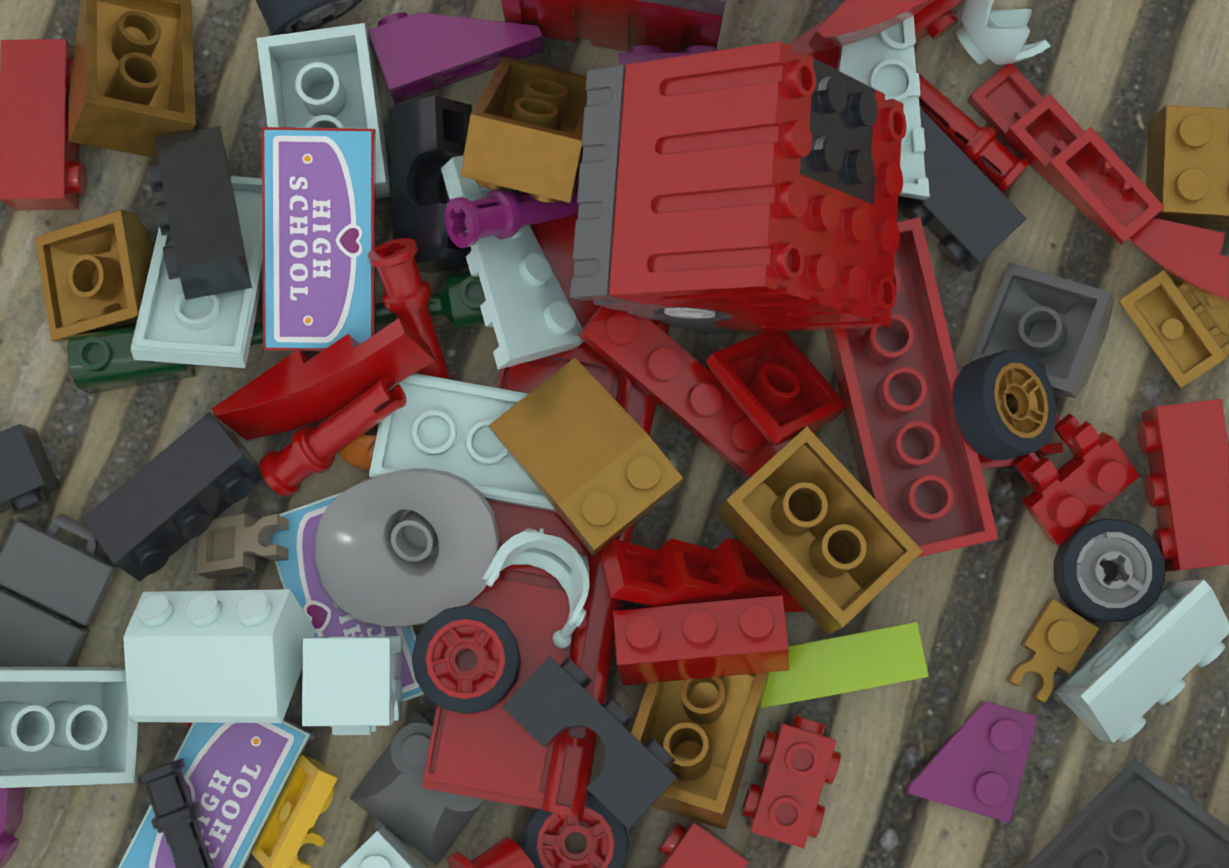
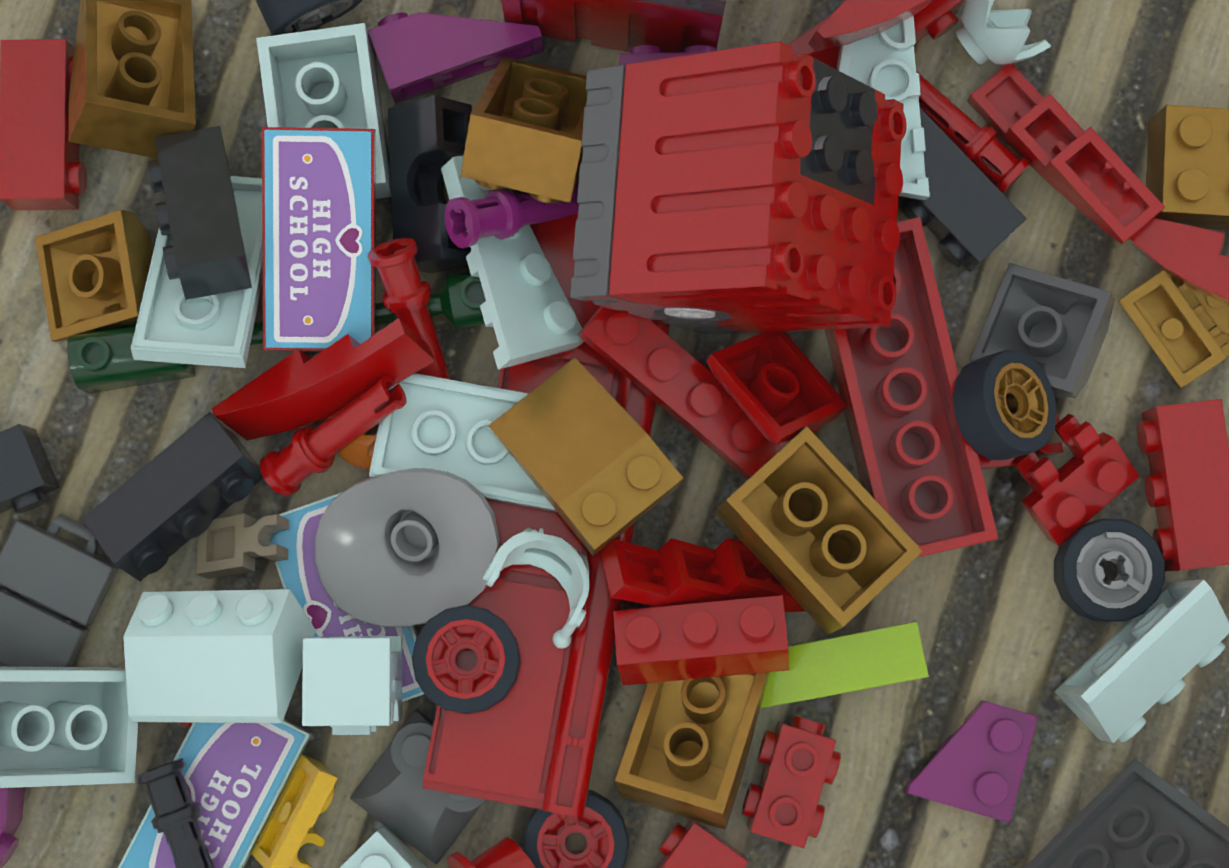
(557, 700): black arch -> none
(1055, 642): pearl gold plate -> none

